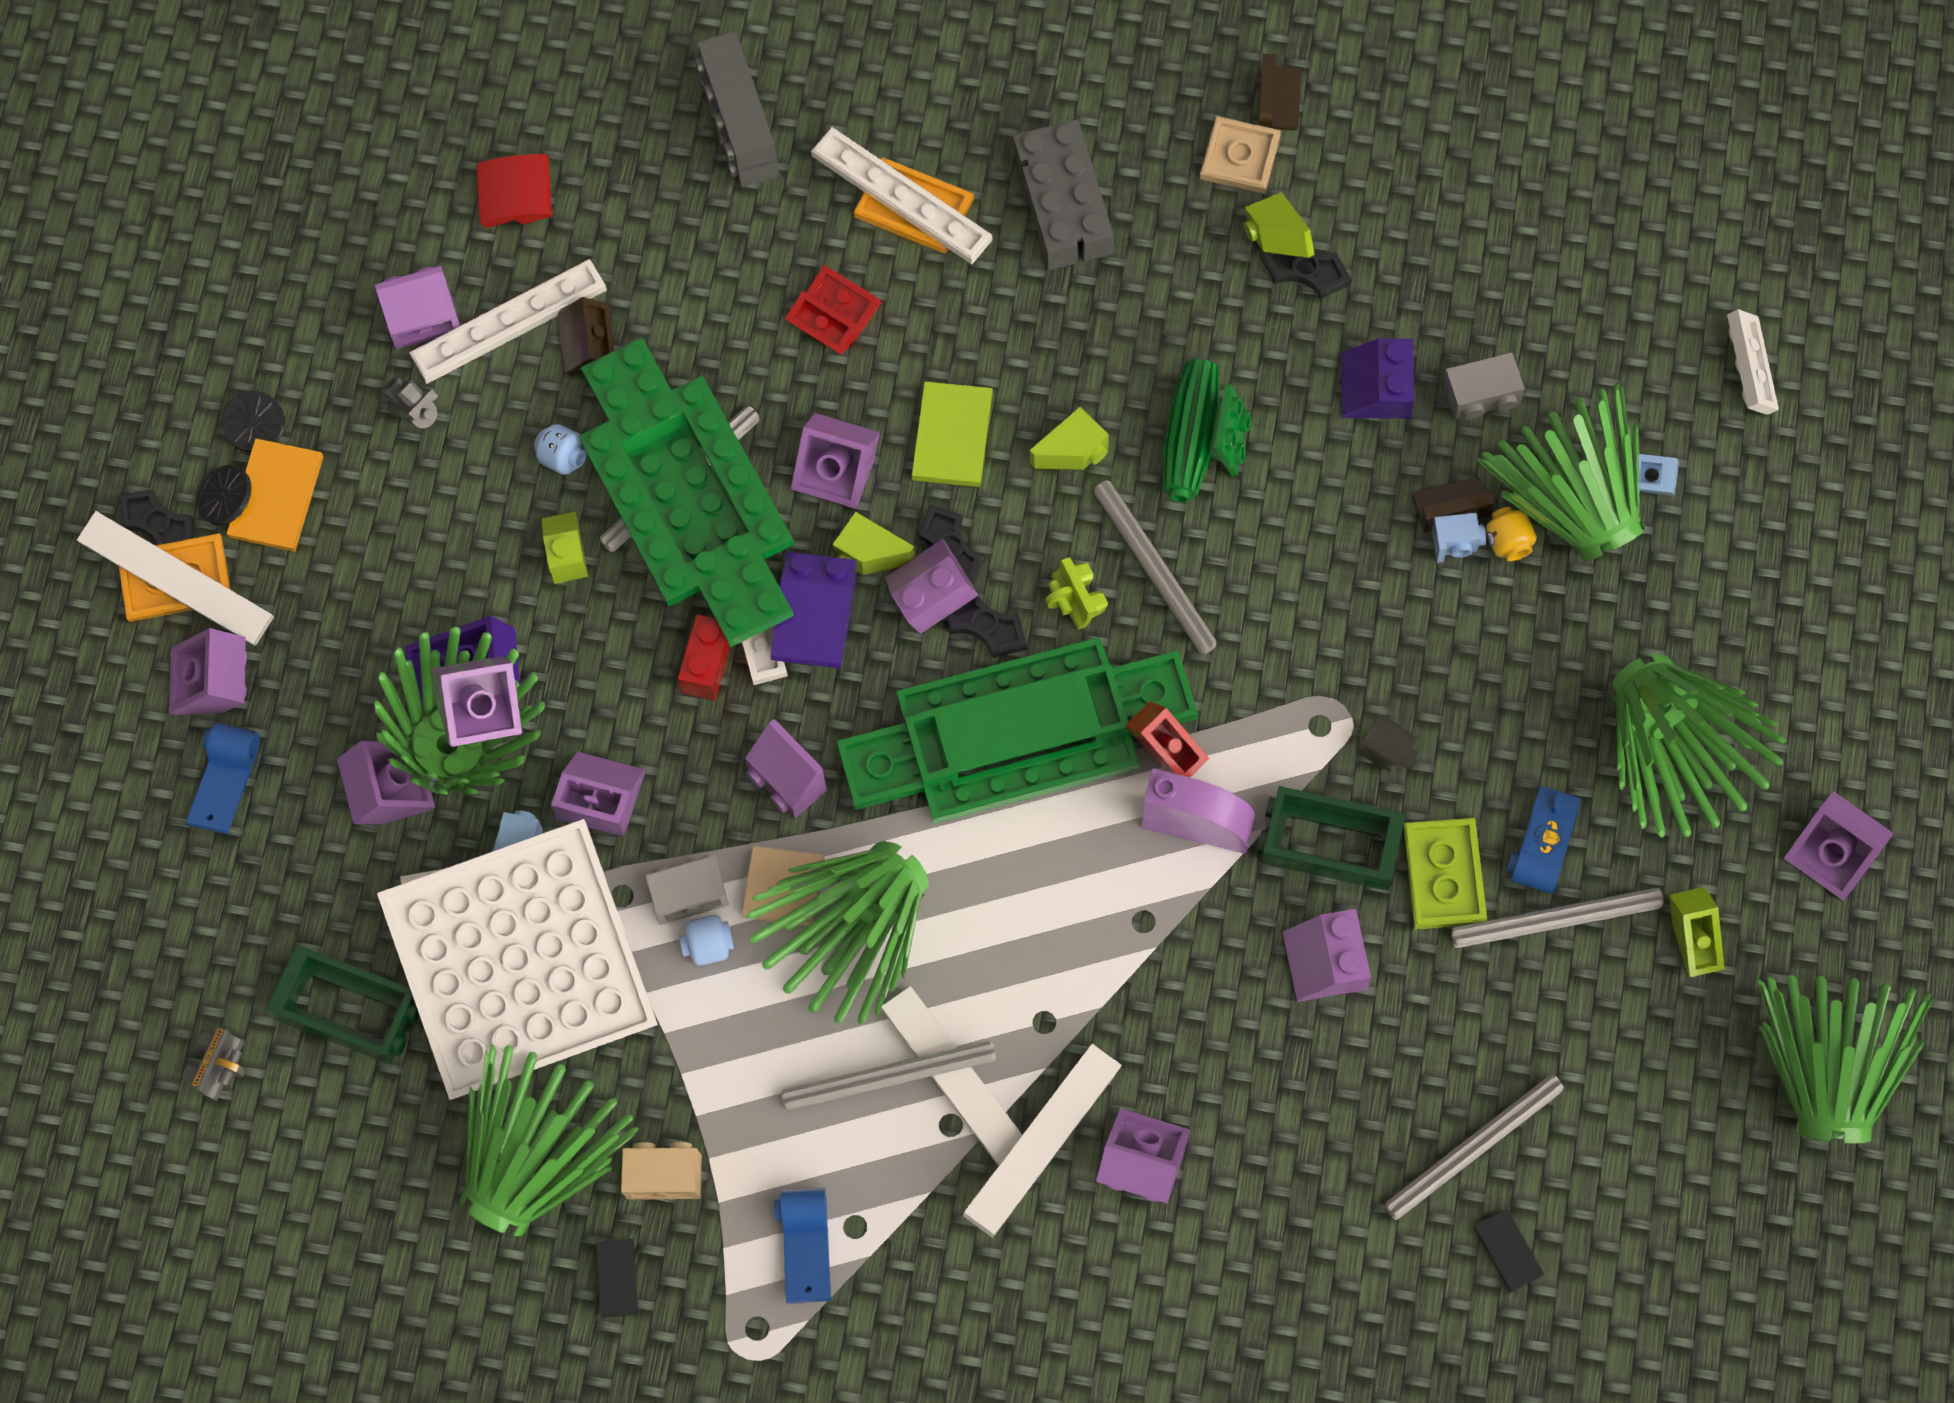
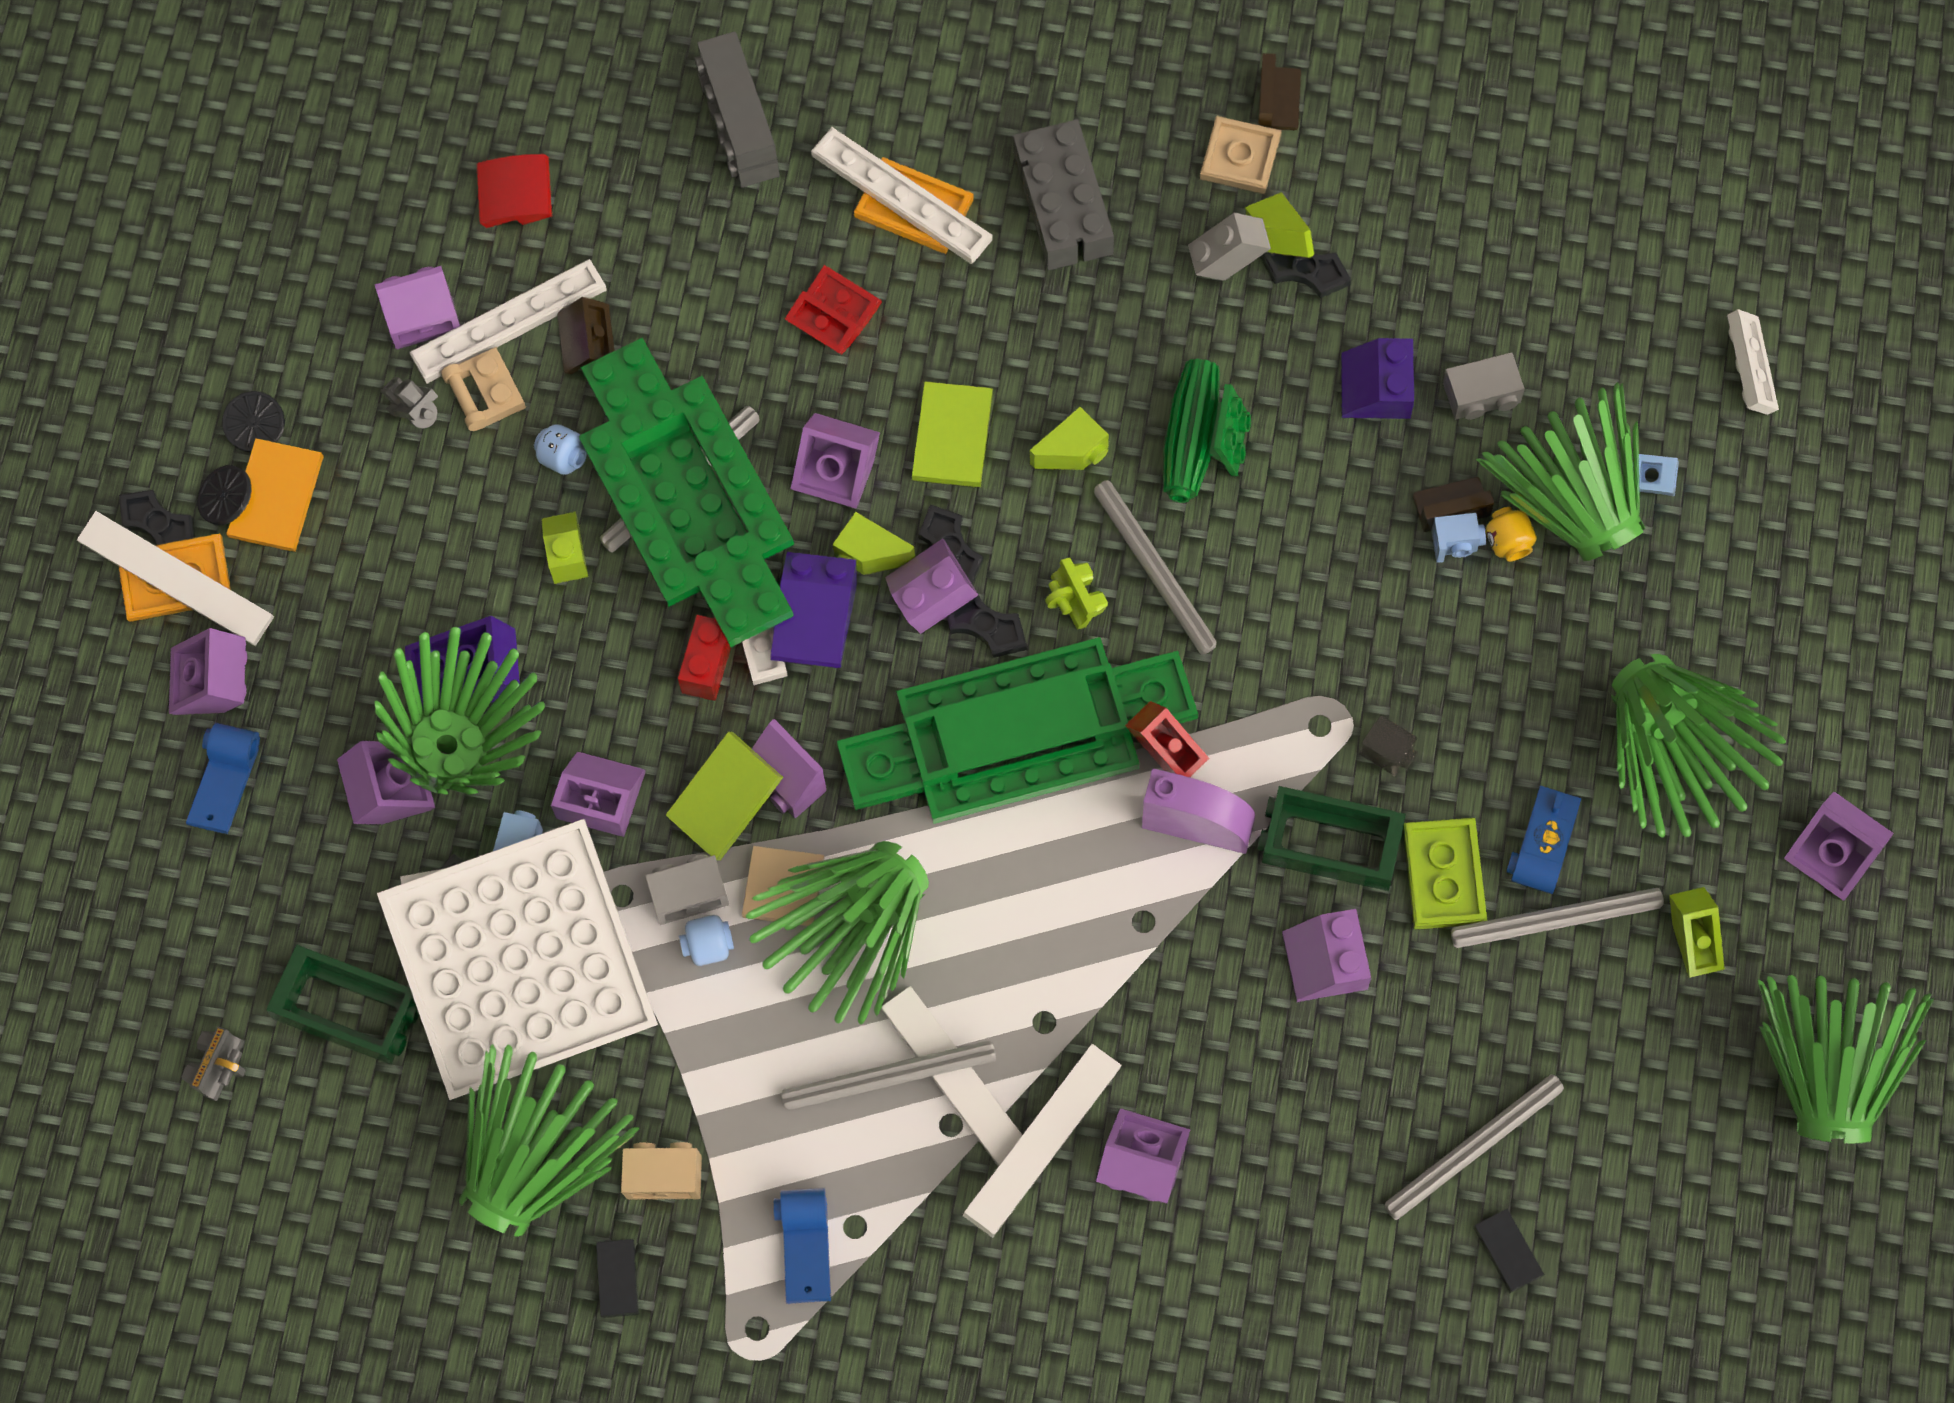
(477, 700): medium lavender slope -> none
(493, 383): none -> tan plate
(724, 796): none -> lime tile
(1229, 246): none -> light grey brick

